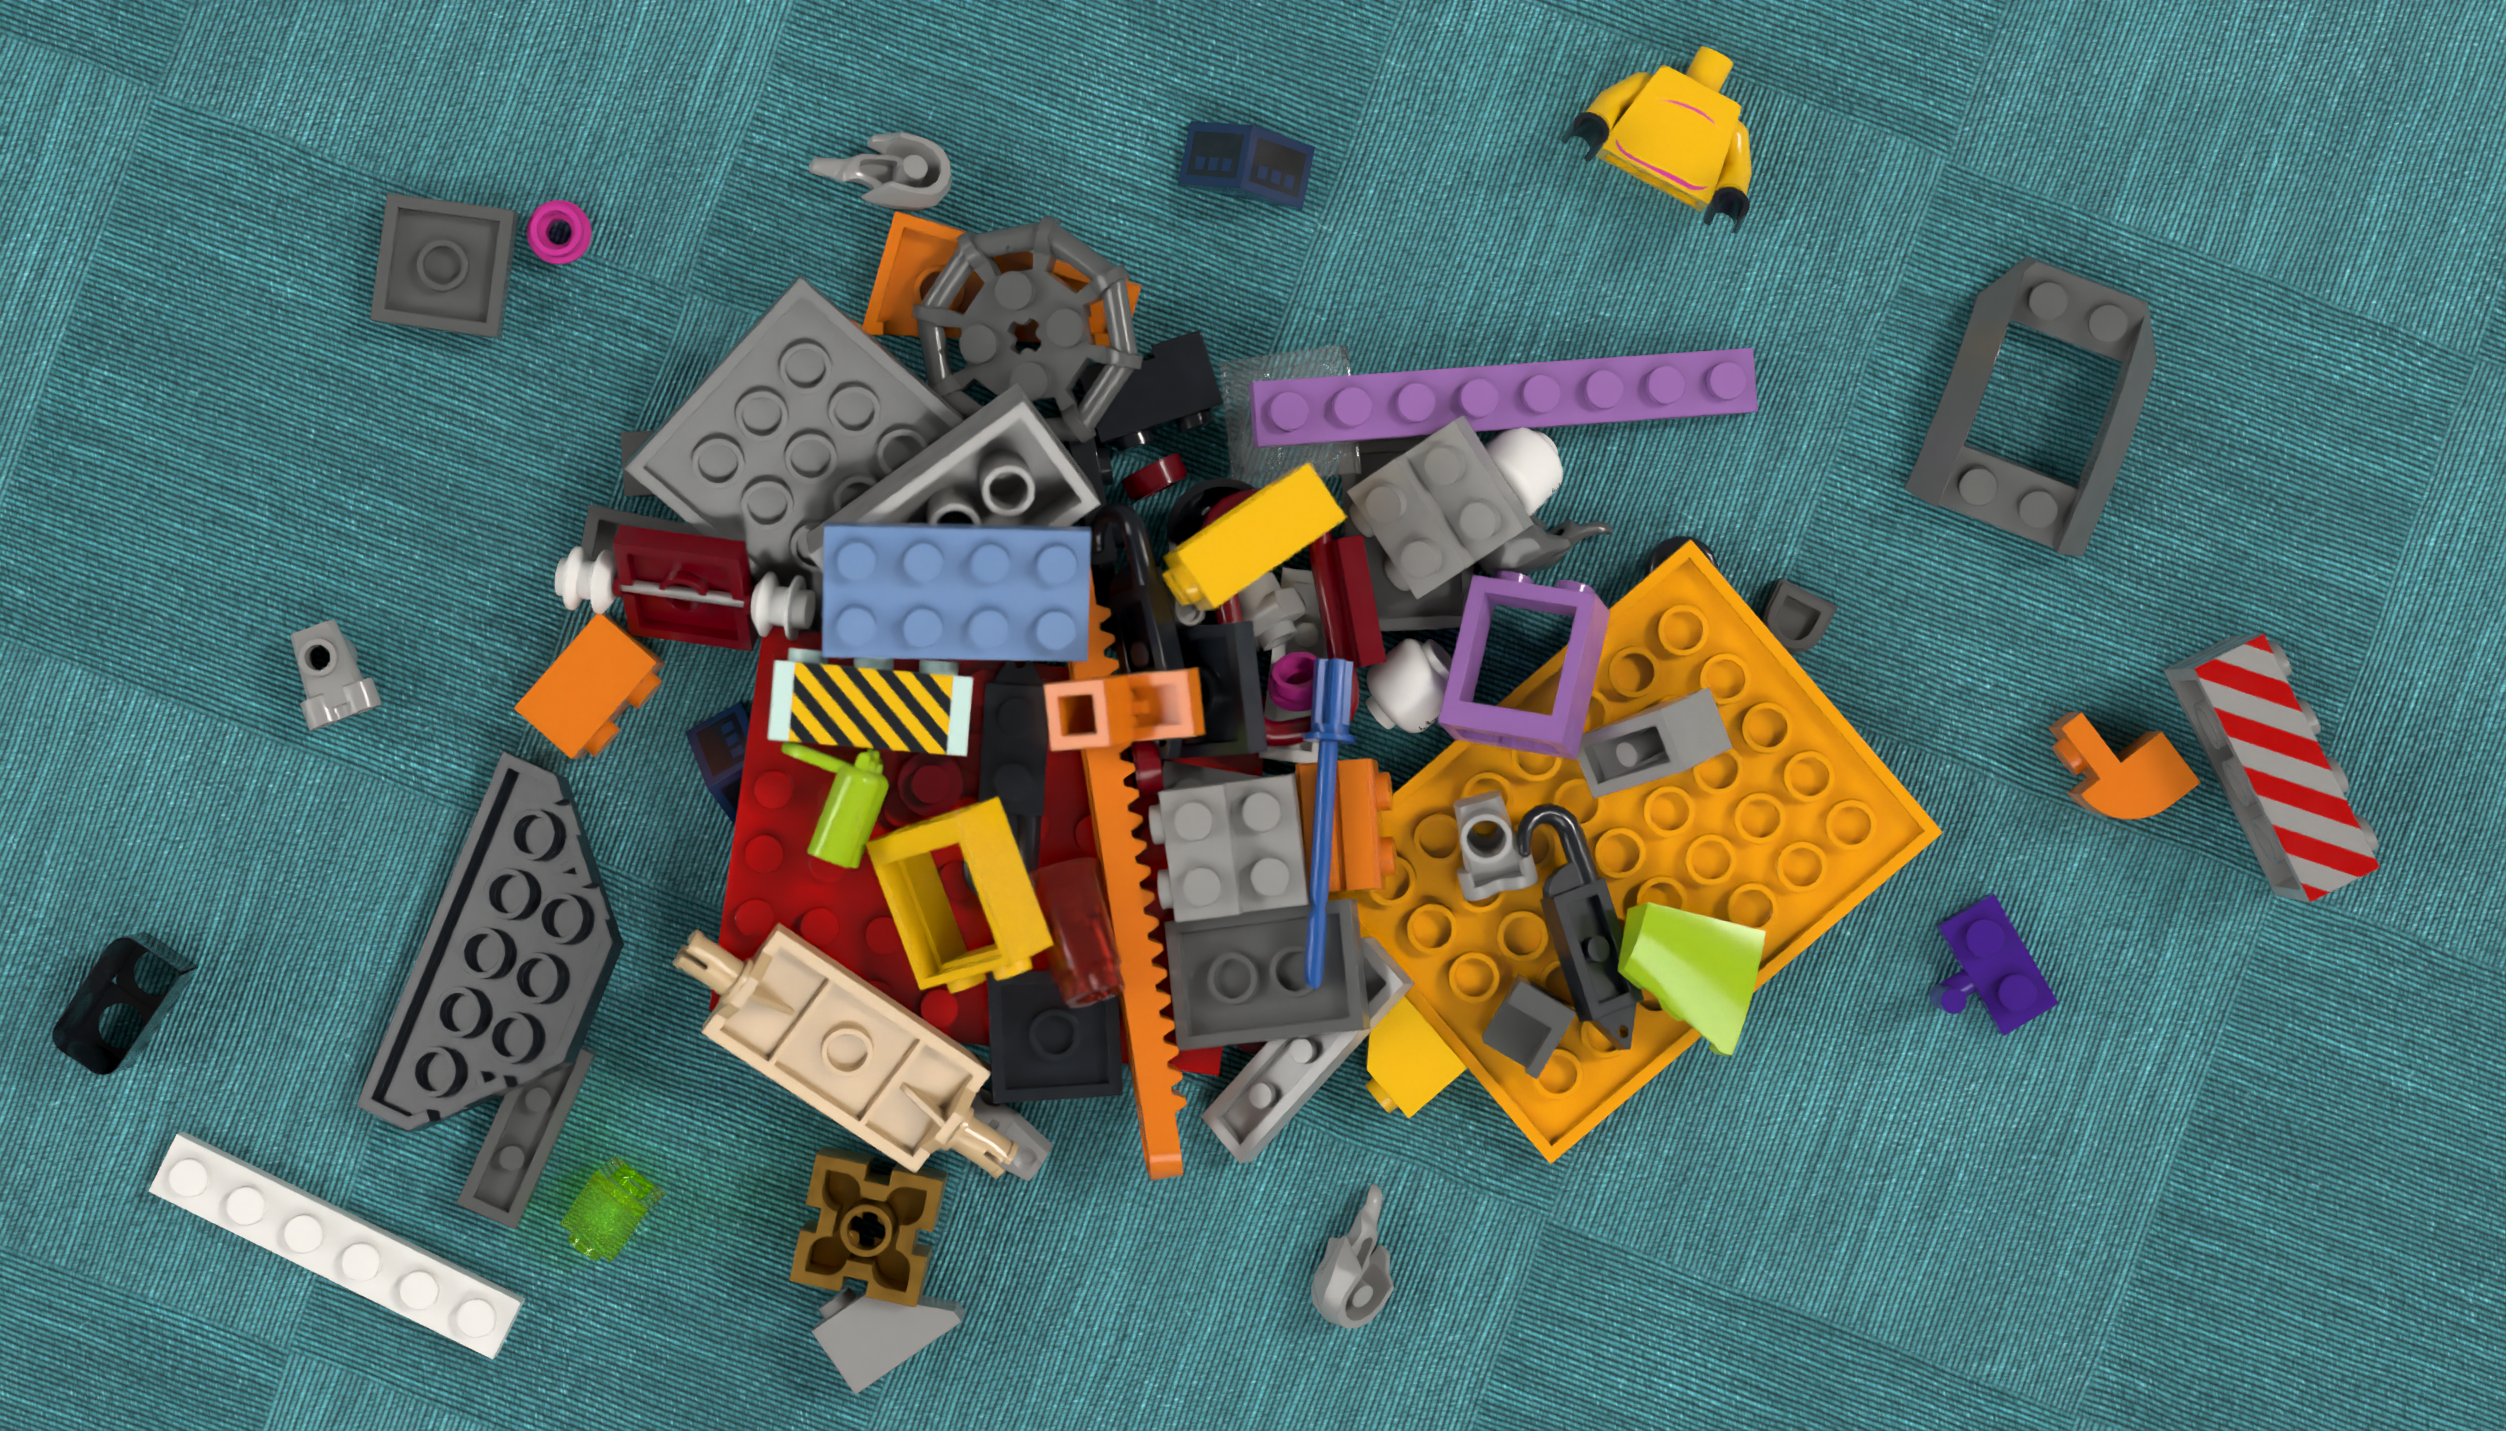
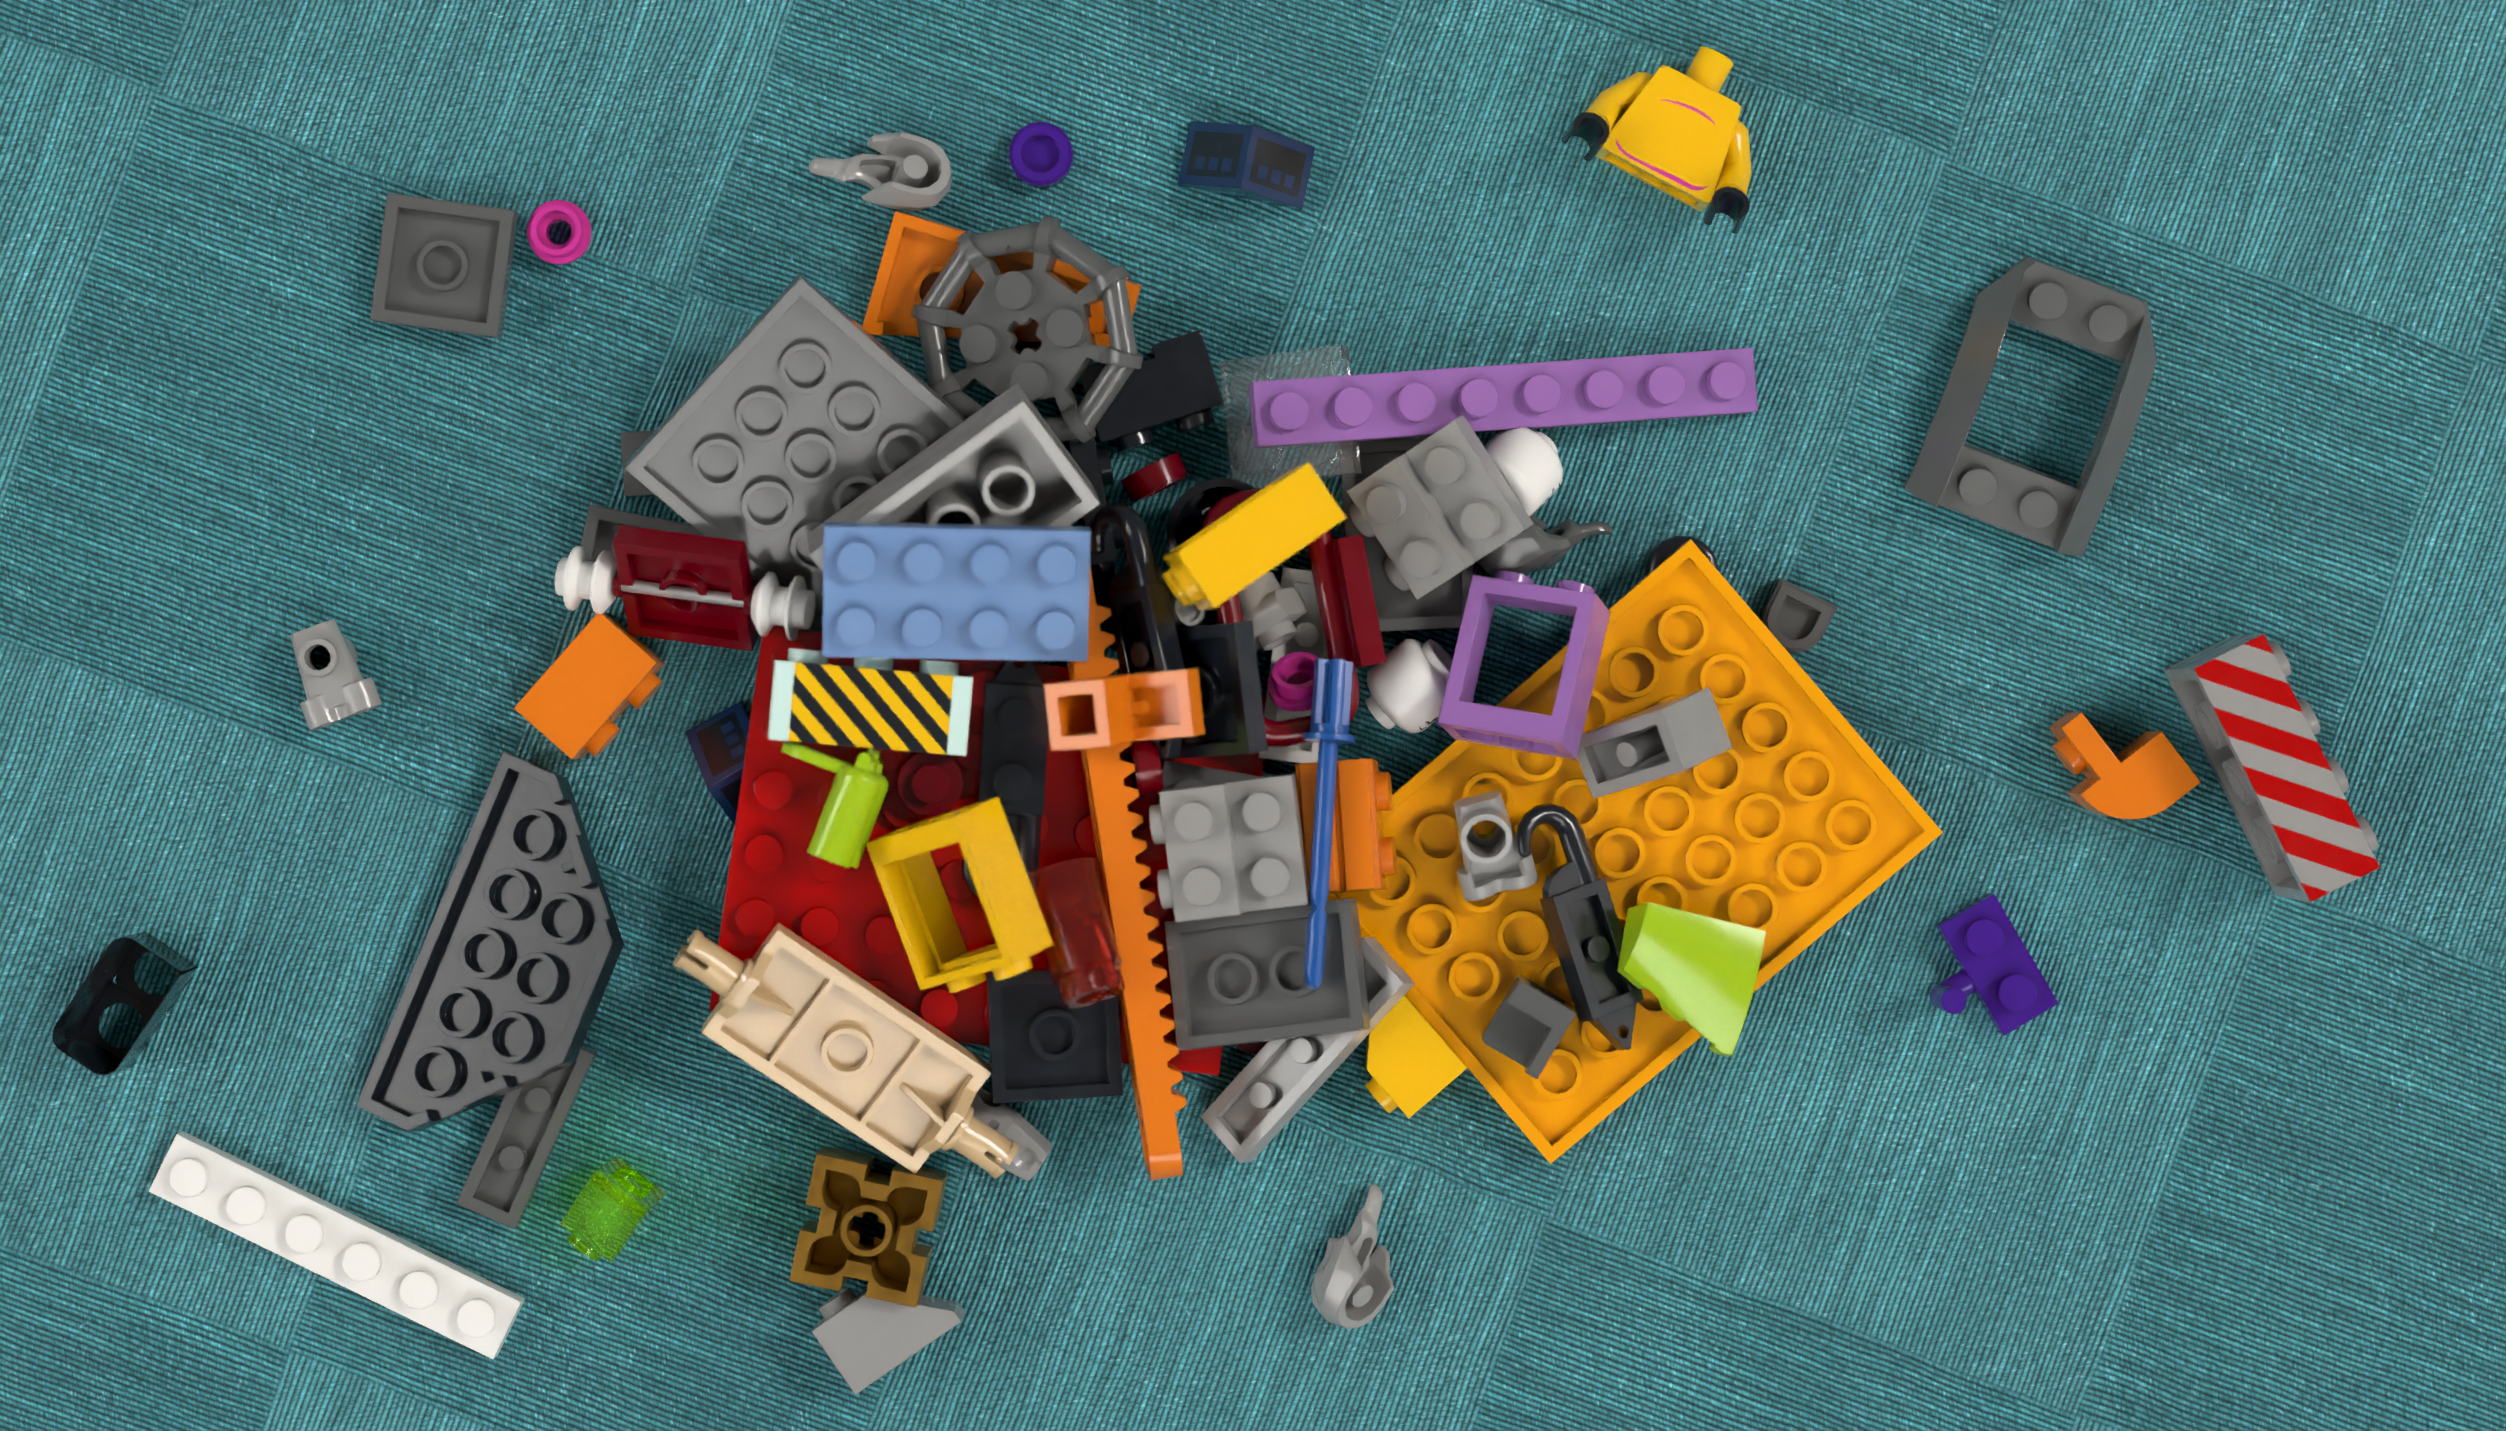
(1041, 155): none -> dark purple tile

